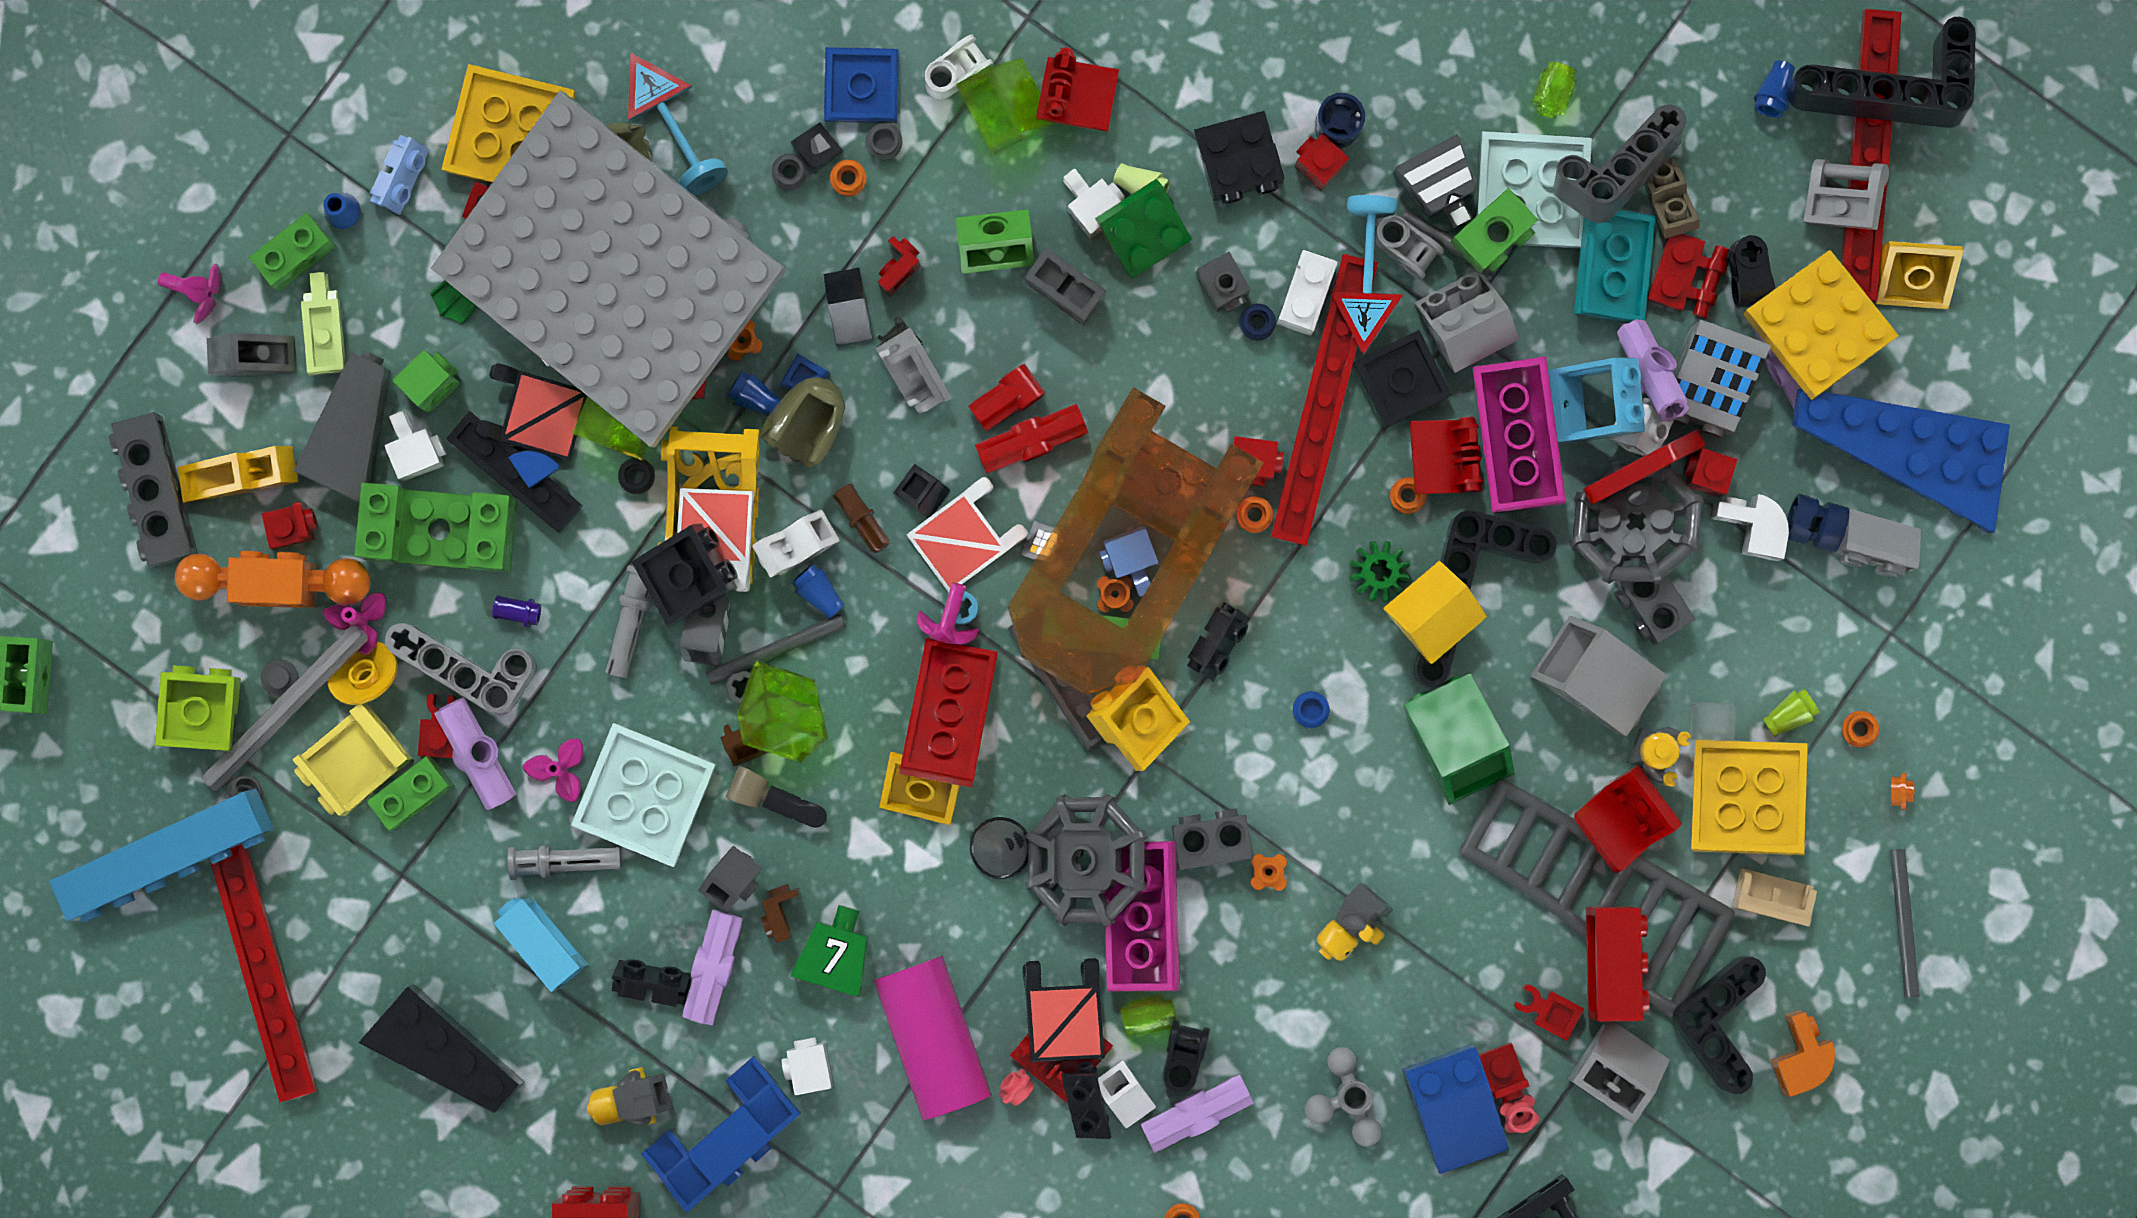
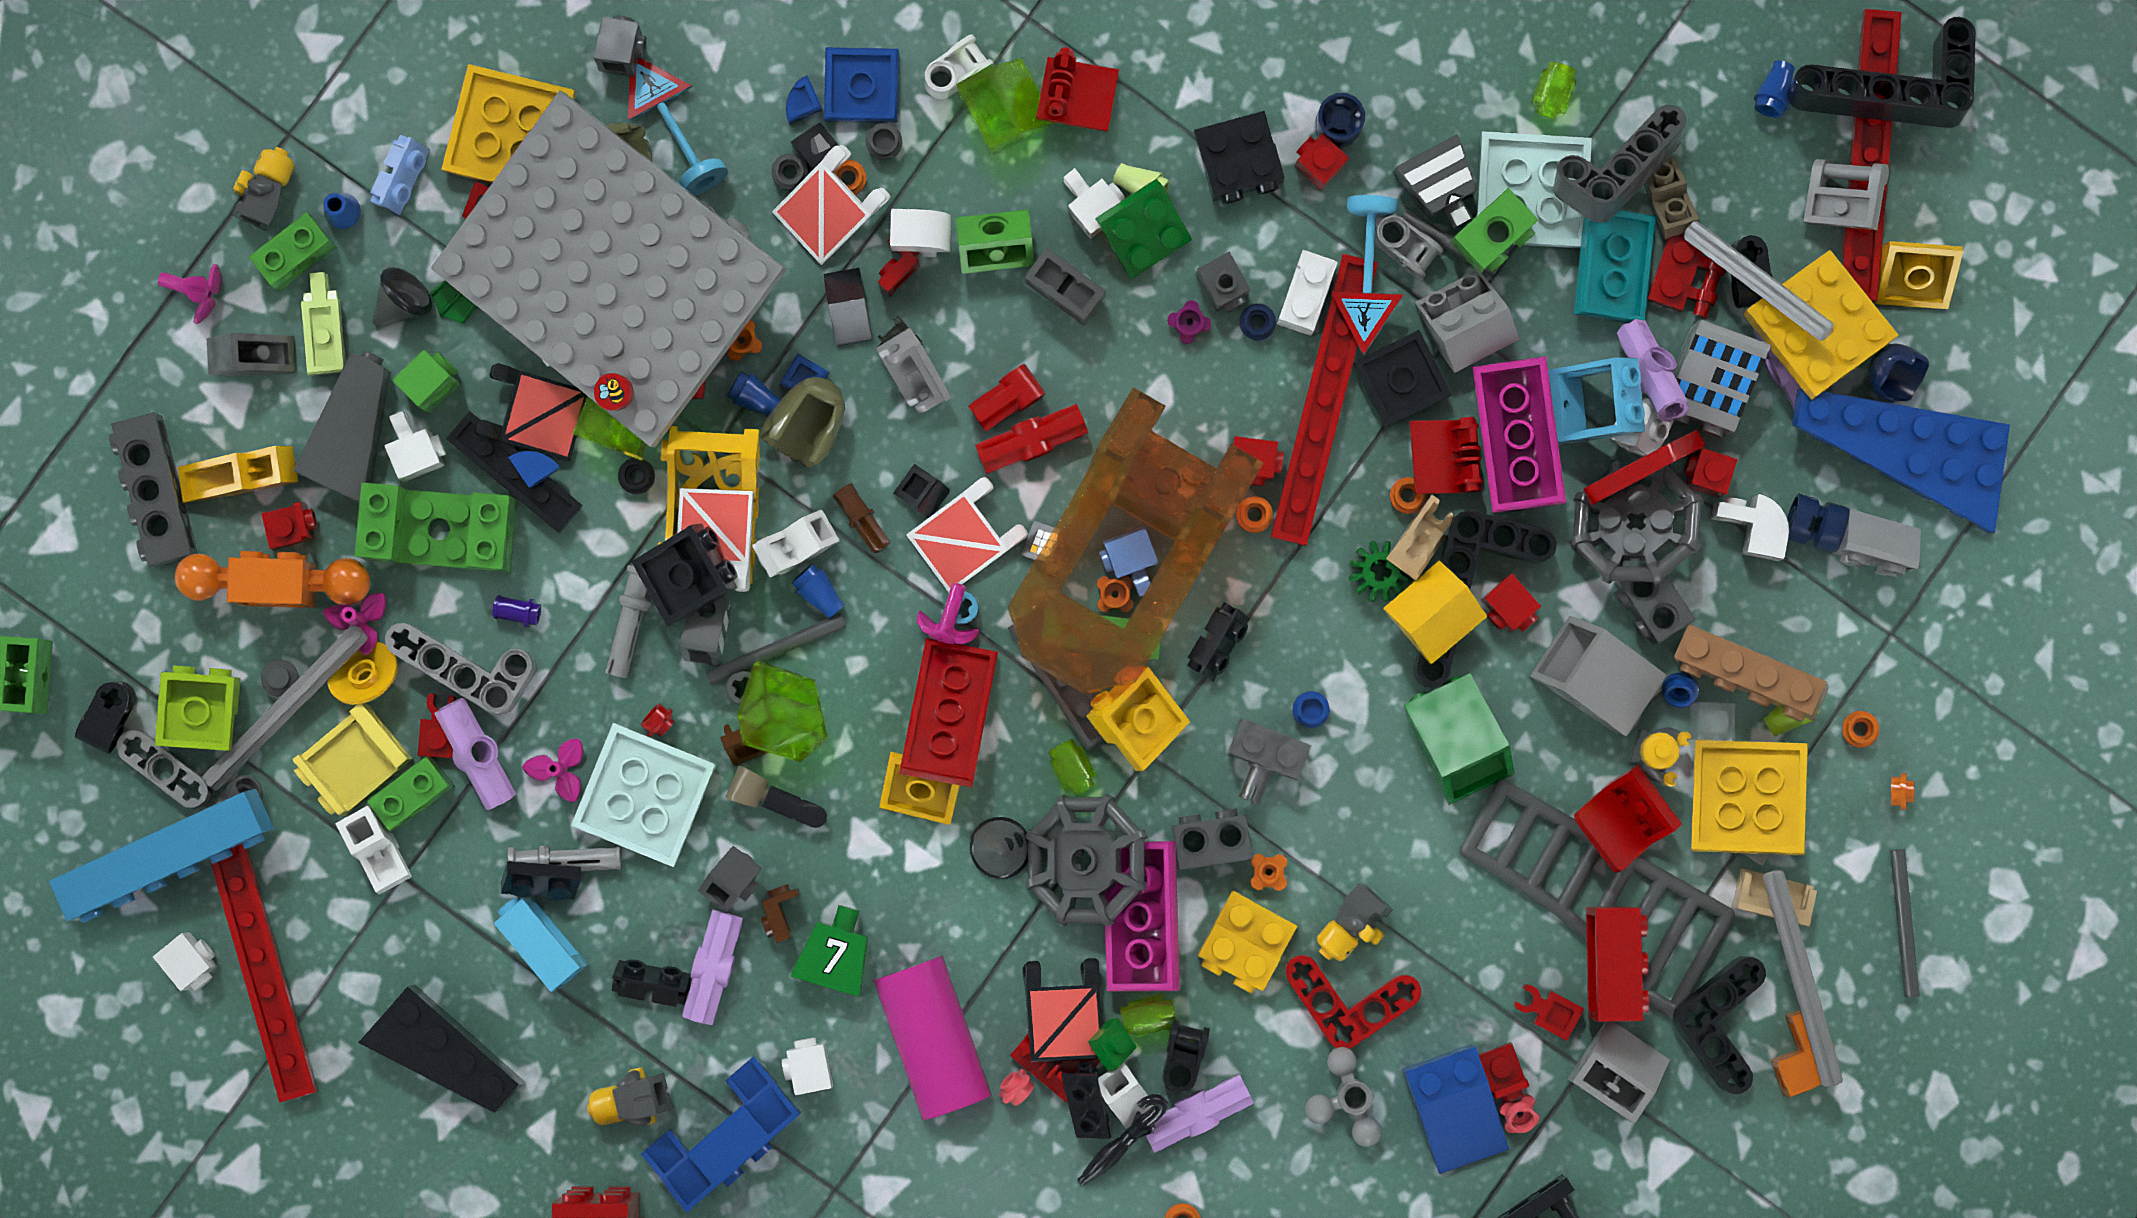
(102, 721): none -> black piece
(148, 745): none -> light grey beam
(187, 962): none -> white brick
(262, 194): none -> piece
(375, 848): none -> white brick
(400, 297): none -> dark grey hat
(540, 880): none -> black plate
(613, 392): none -> red tile
(619, 45): none -> brick
(657, 720): none -> red plate
(802, 101): none -> blue tile
(824, 210): none -> flag
(920, 231): none -> white brick
(1072, 767): none -> clear neon green brick
(1112, 1044): none -> green plate
(1113, 1151): none -> black piece
(1192, 312): none -> magenta plate
(1246, 942): none -> yellow plate
(1267, 754): none -> flat silver brick
(1354, 1014): none -> red beam
(1420, 540): none -> tan hinge
(1511, 605): none -> red brick
(1680, 697): none -> blue plate
(1750, 672): none -> medium nougat brick
(1759, 281): none -> light grey axle
(1802, 978): none -> light grey axle
(1897, 372): none -> dark blue hair

